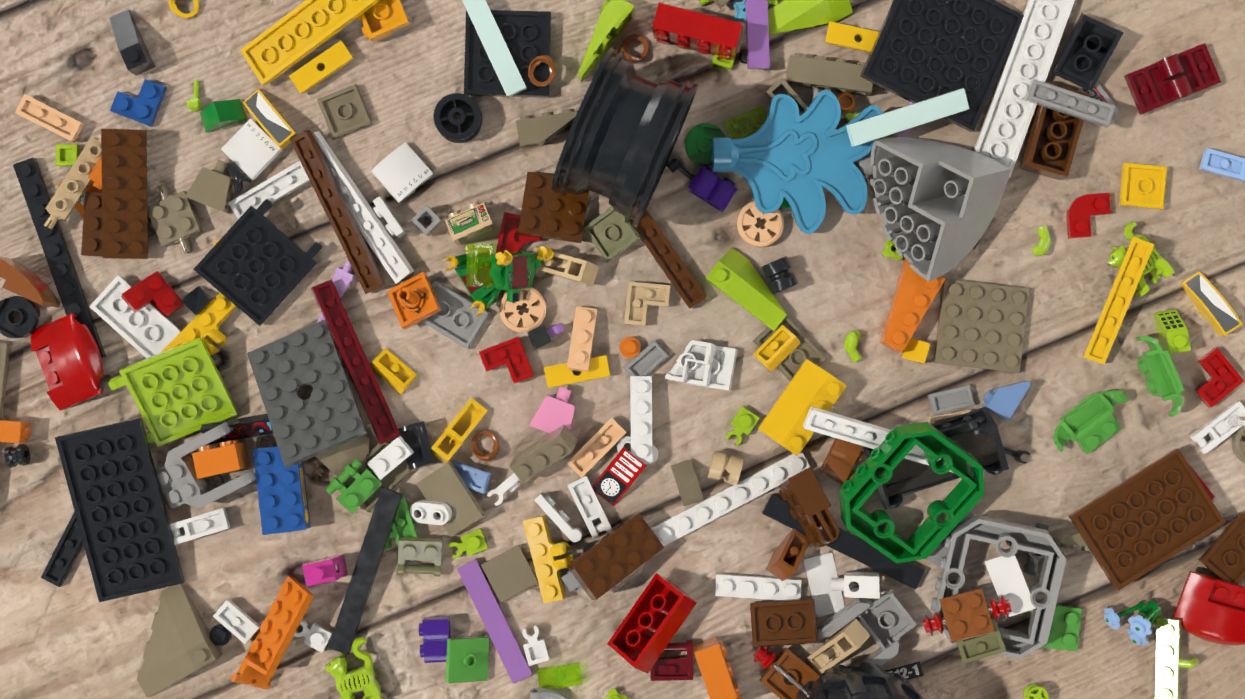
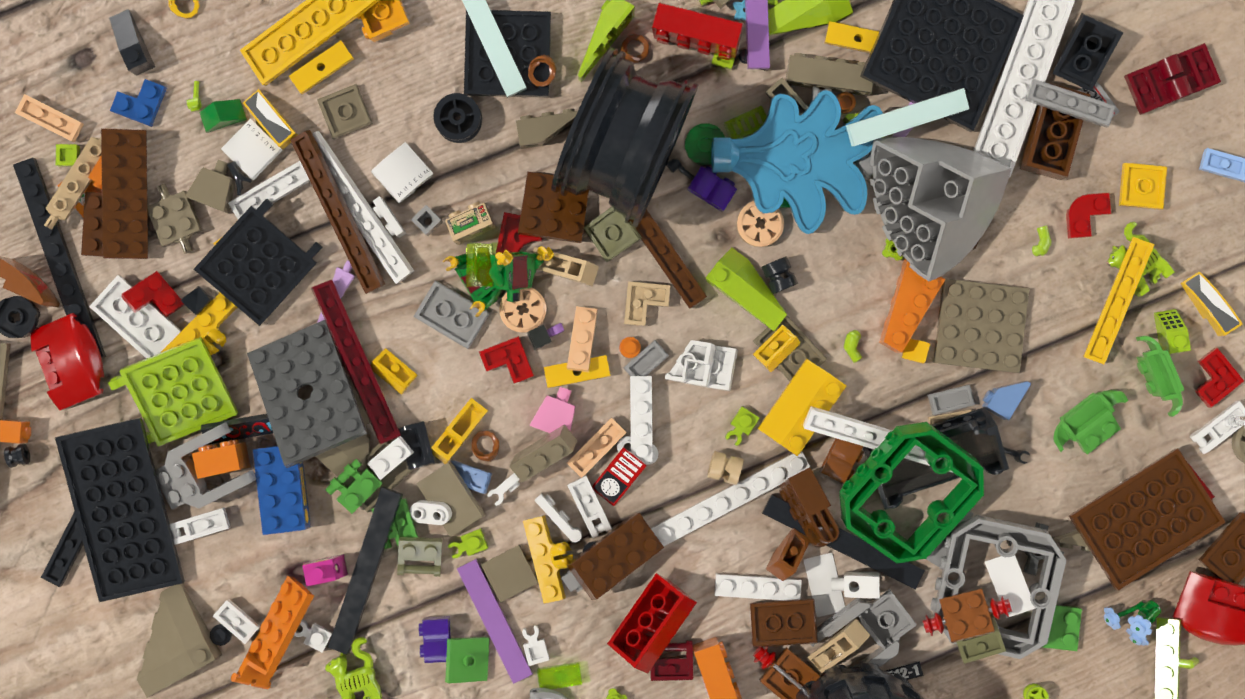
(408, 298): orange plate -> none
(687, 482): dark tan slope -> none

